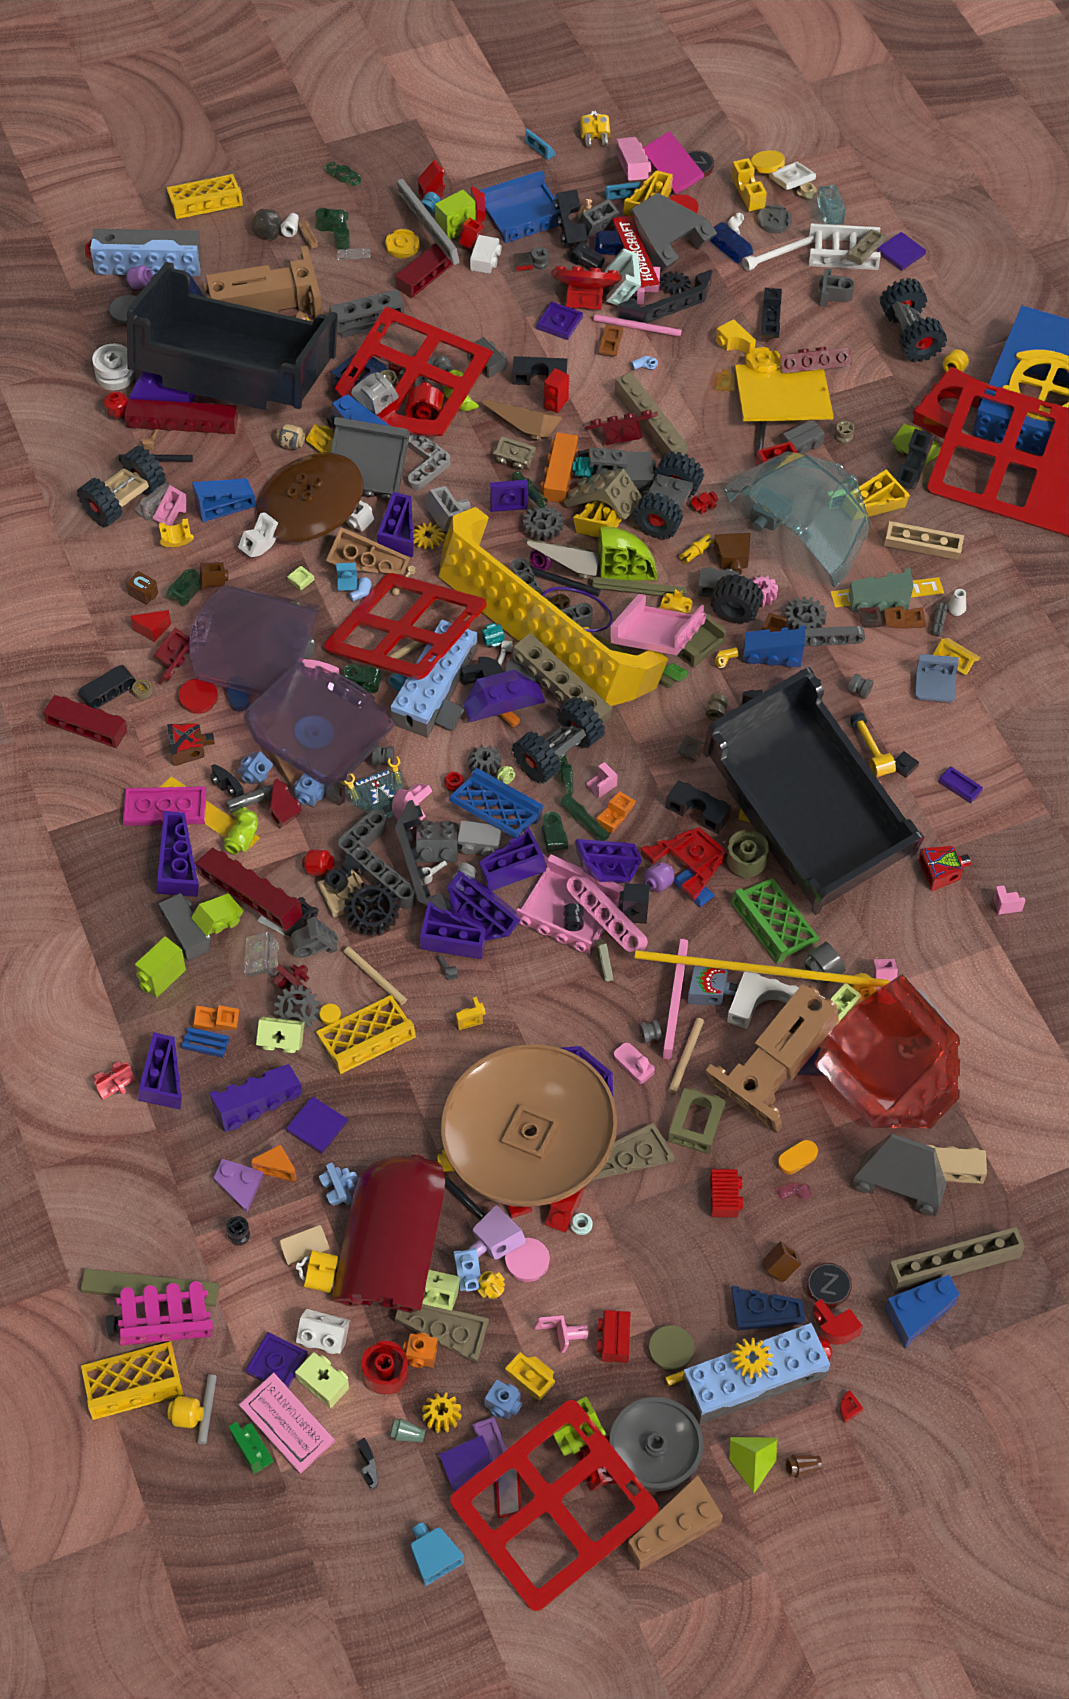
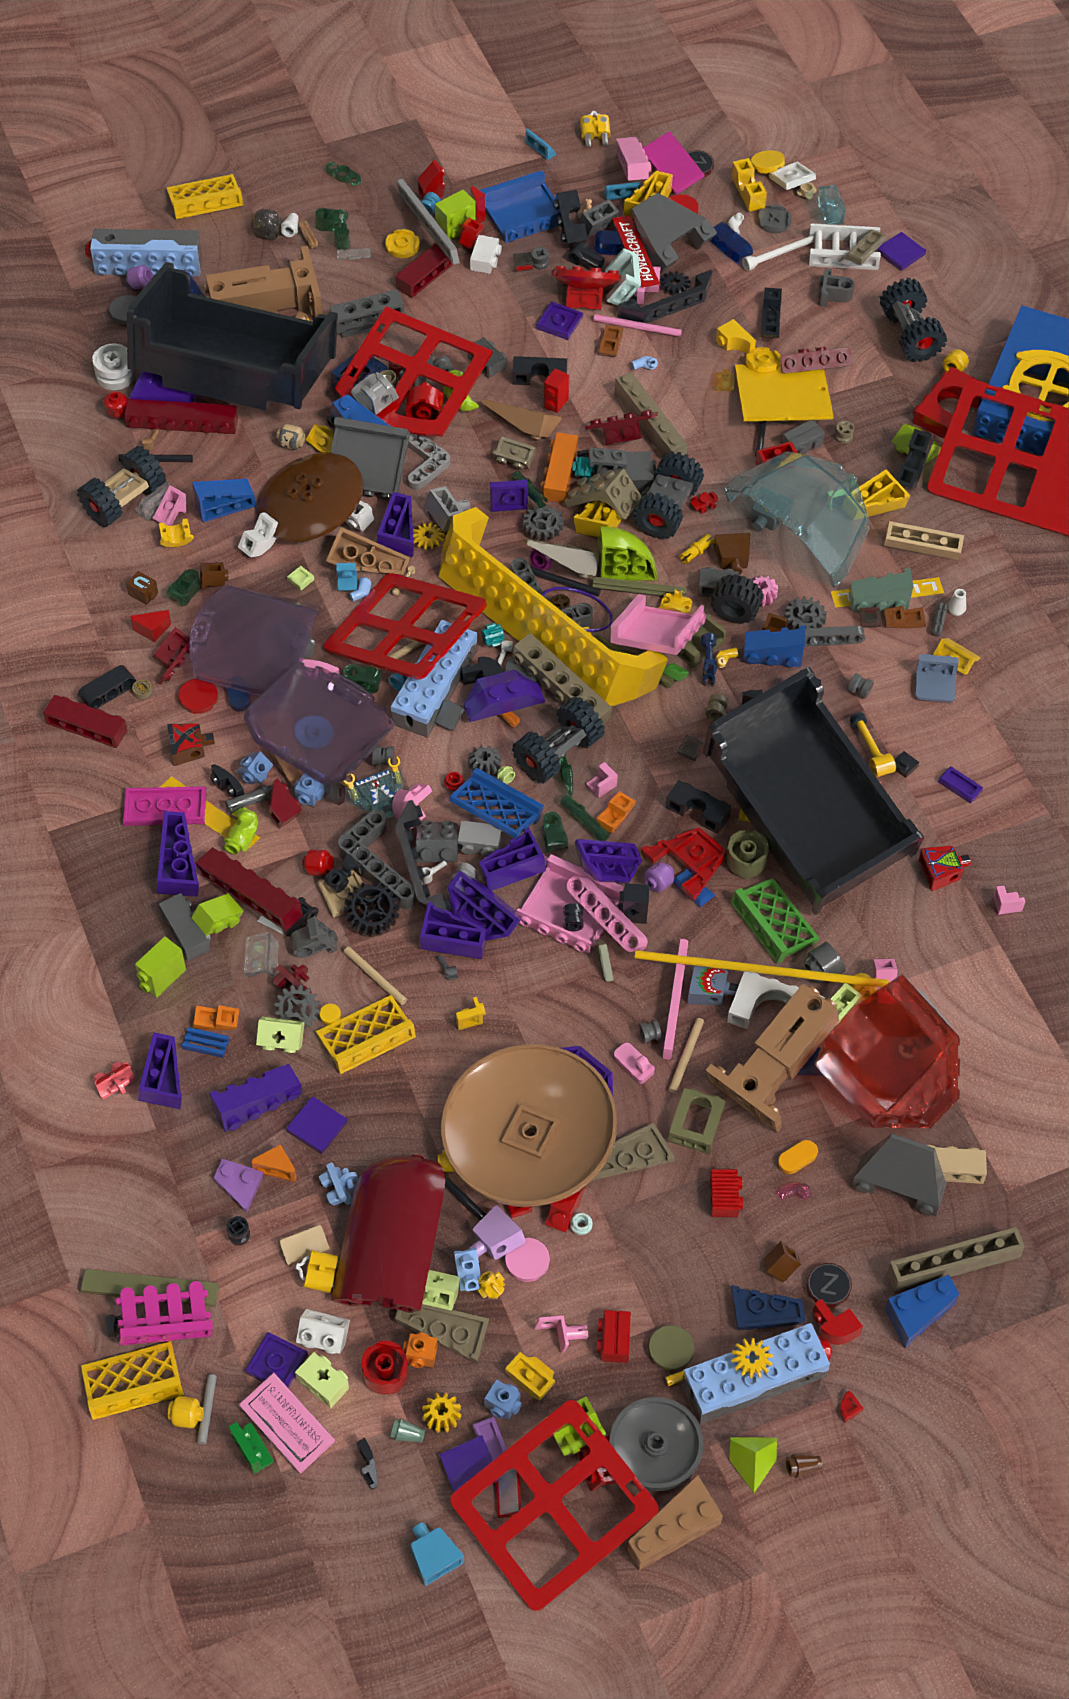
(708, 641): none -> dark blue bar

